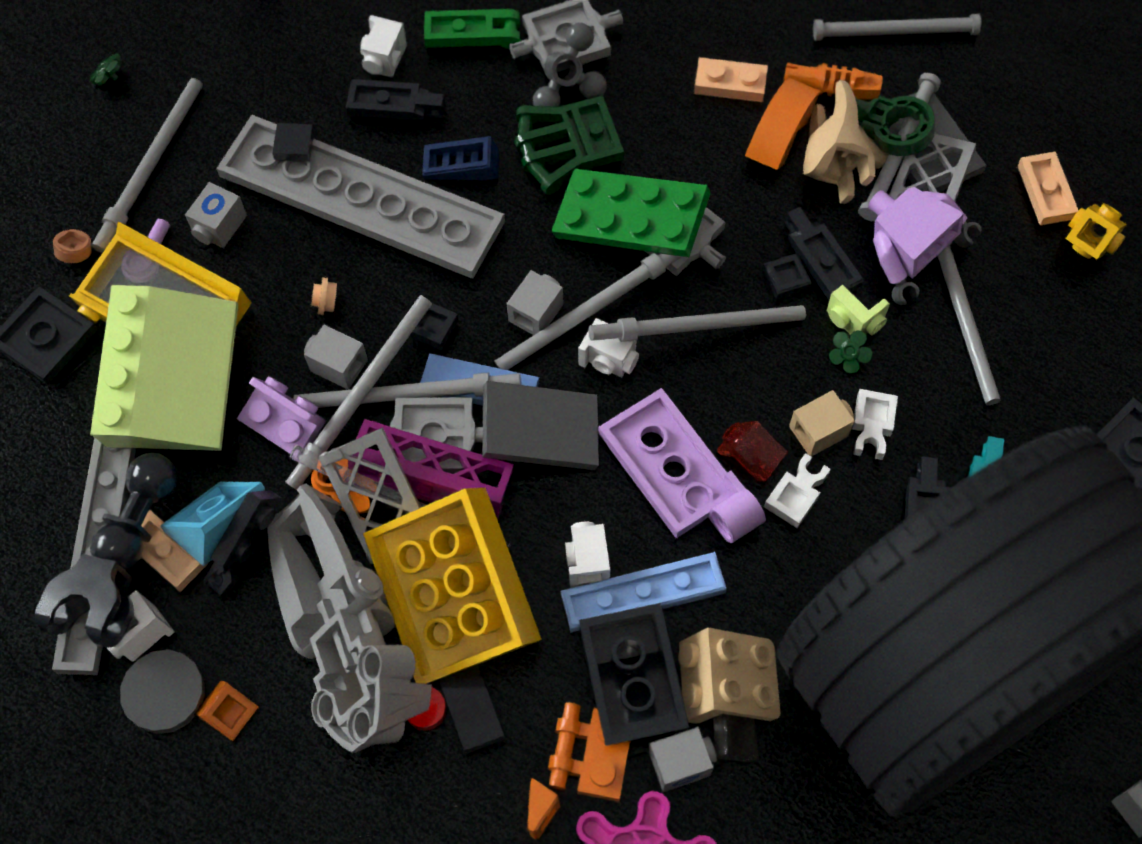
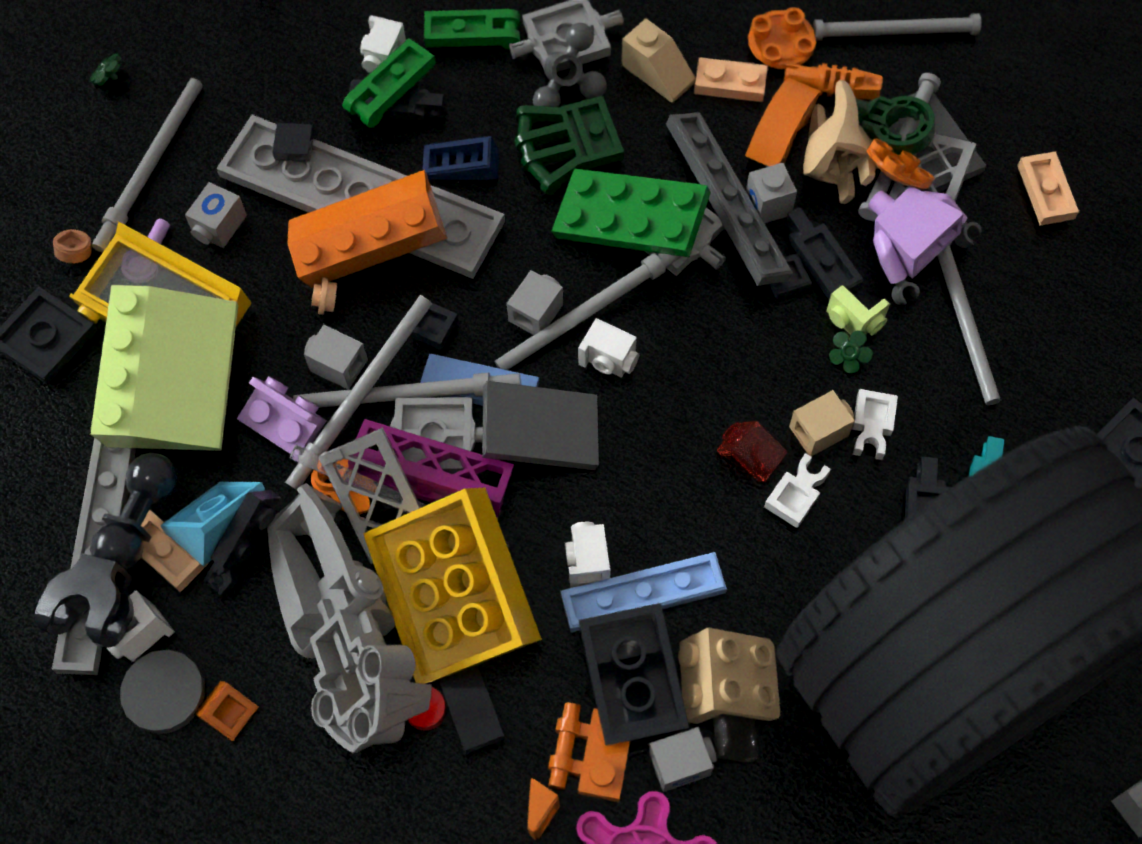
(365, 230): none -> orange slope
(389, 82): none -> green plate
(629, 329): light grey bar -> none
(656, 60): none -> tan slope
(704, 487): lavender hinge -> none
(729, 199): none -> dark grey tile
(771, 192): none -> light grey brick
(782, 38): none -> orange dish
(901, 167): none -> orange dish
(1083, 234): yellow brick -> none

